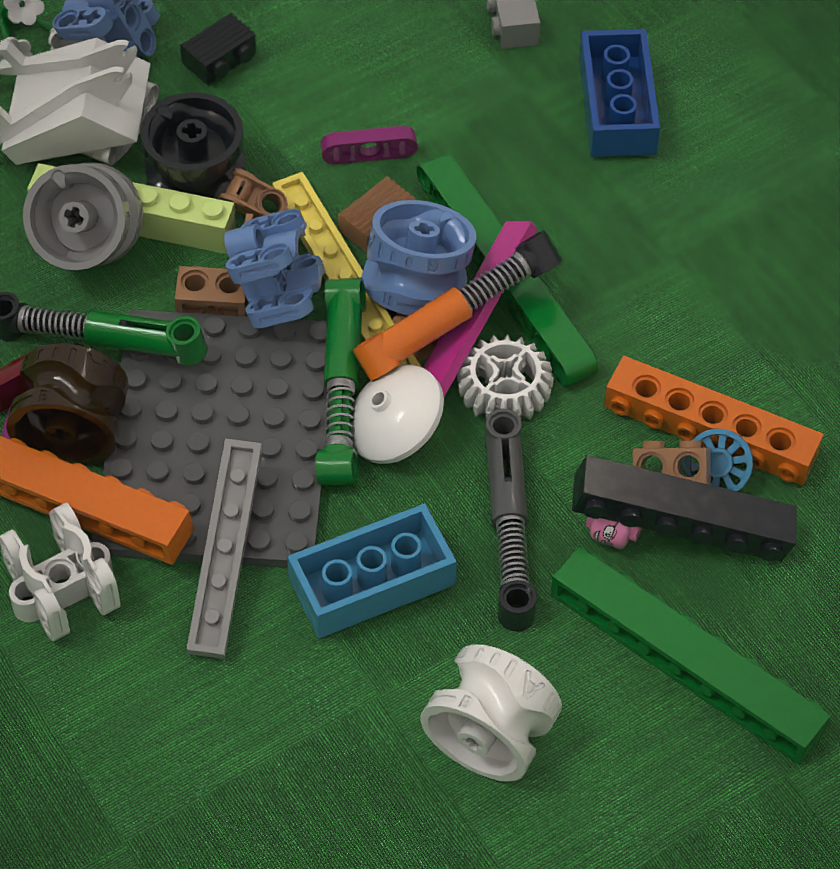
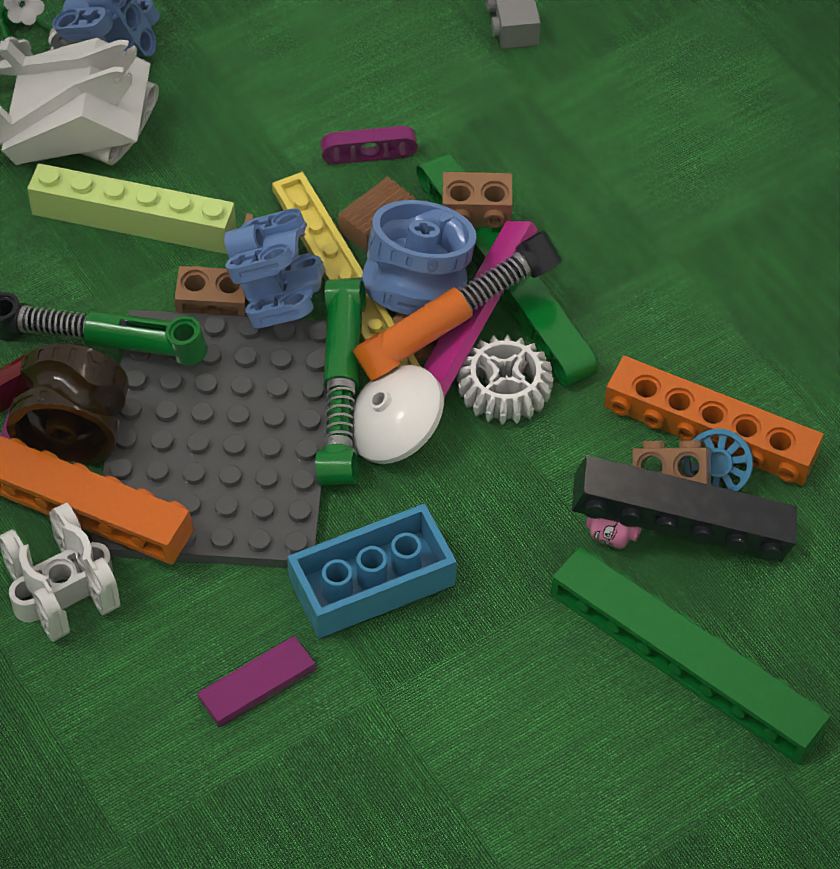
(82, 215): light grey piece -> none
(192, 144): black piece -> none
(218, 49): black brick -> none
(224, 549): light grey plate -> none
(252, 194): medium nougat piece -> none
(256, 681): none -> magenta tile
(479, 197): none -> medium nougat brick
(492, 713): white piece -> none
(509, 518): piece -> none
(619, 93): blue brick -> none

